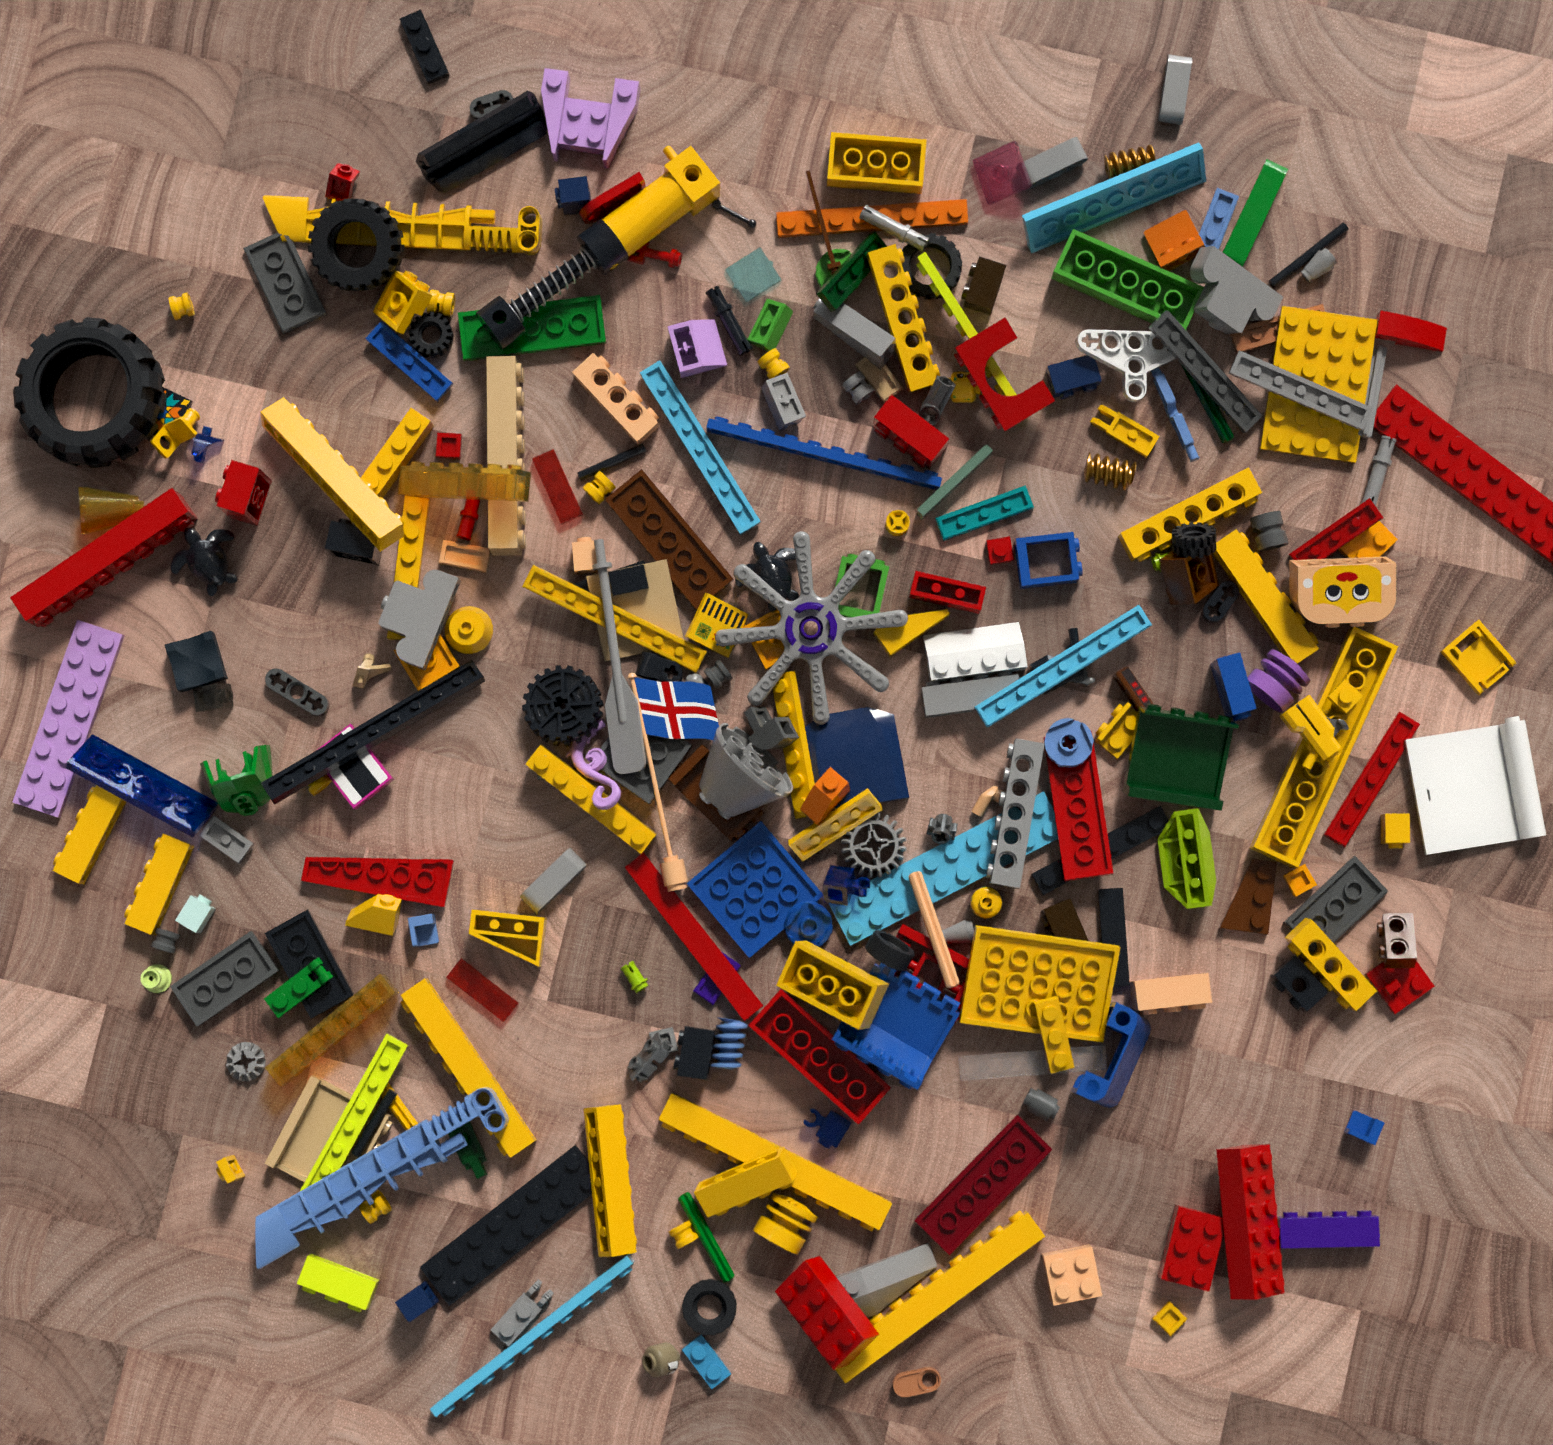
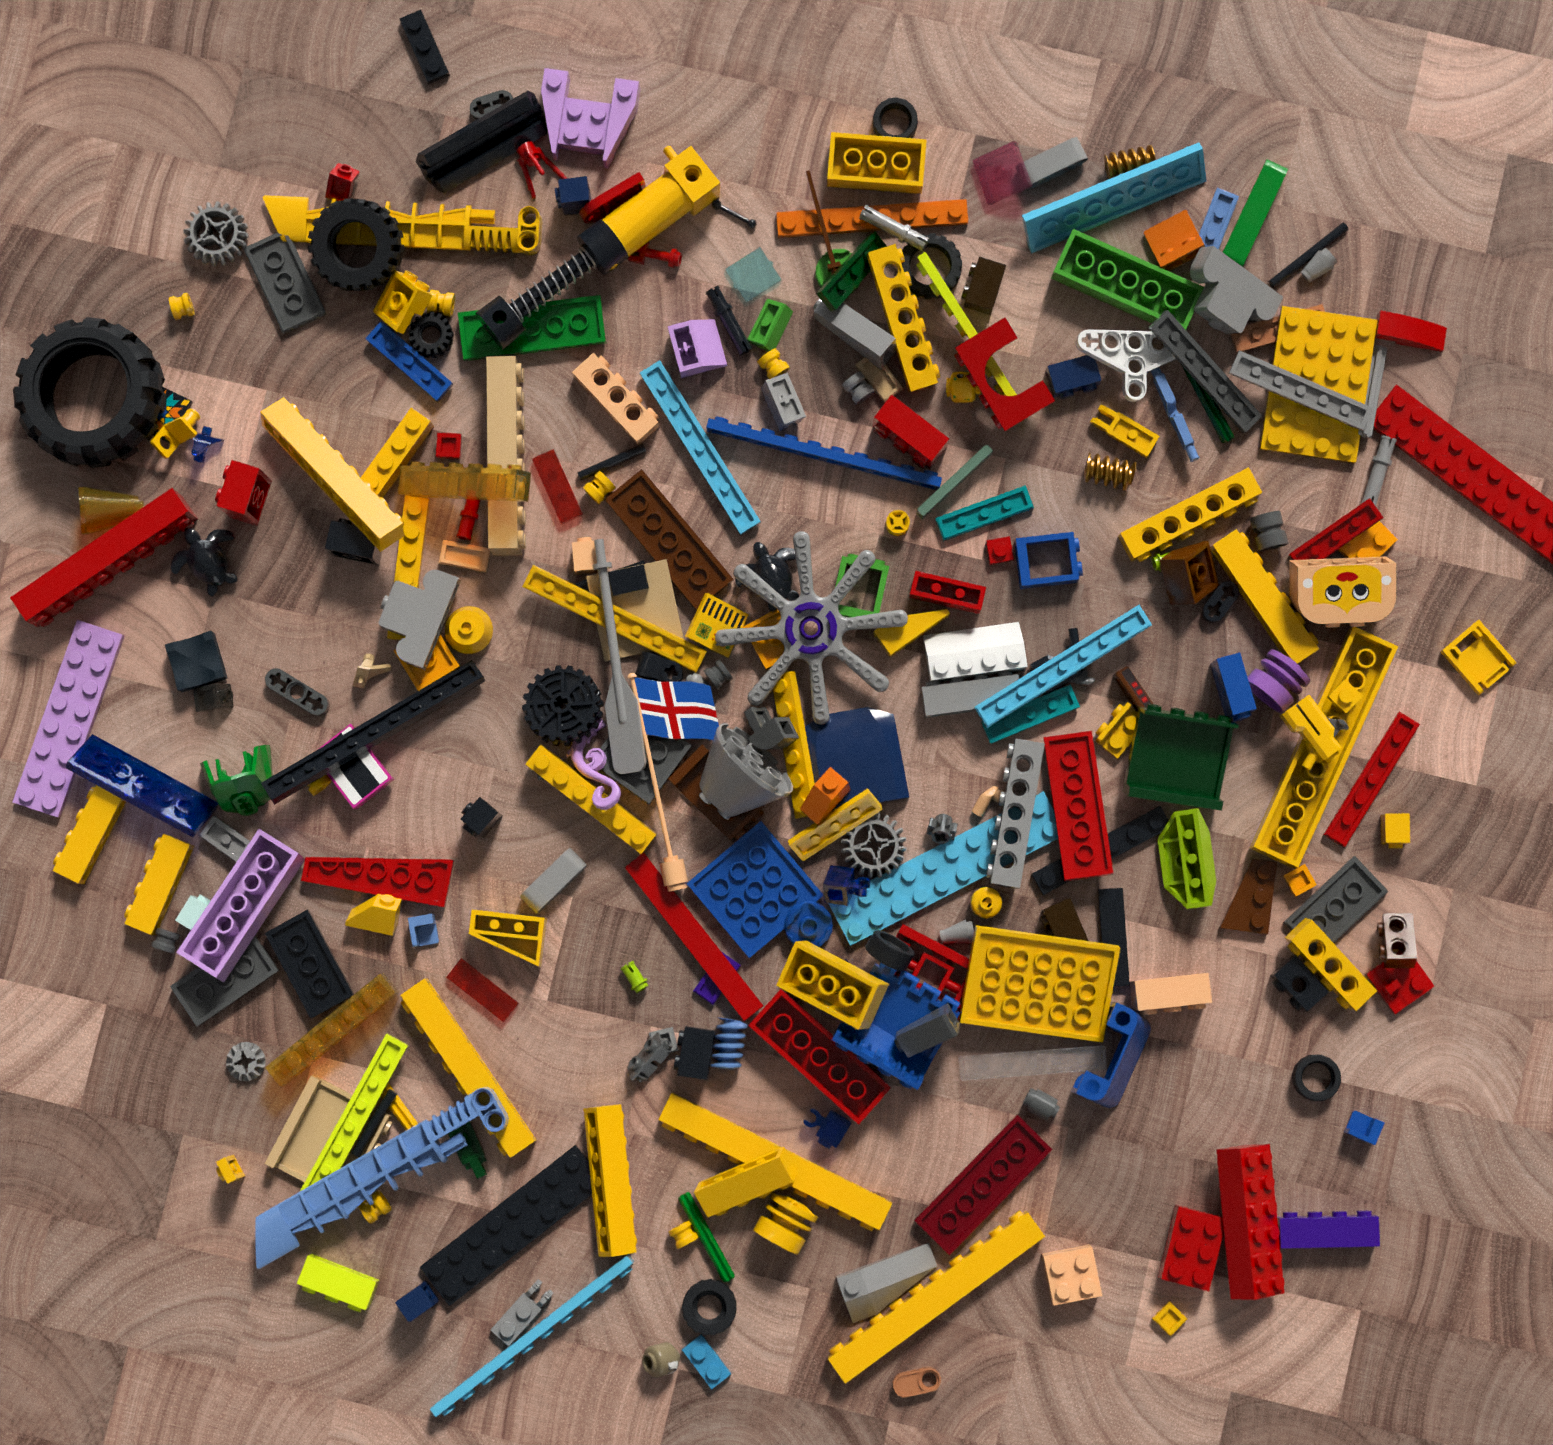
(156, 978): yellowish green piece -> none
(224, 229): none -> light grey gear
(241, 905): none -> lavender brick
(297, 988): green plate -> none
(479, 817): none -> black brick
(530, 156): none -> red plant
(826, 1312): red brick -> none
(895, 103): none -> black tyre
(928, 1031): none -> dark grey slope
(933, 929): light nougat axle -> none
(937, 399): dark grey piece -> none
(1033, 713): none -> teal plate
(1053, 1034): yellow plate -> none
(1063, 755): medium blue plate -> none
(1175, 89): light grey beam -> none
(1194, 540): black tyre -> none
(1334, 1083): none -> black tyre
(1477, 787): white door -> none

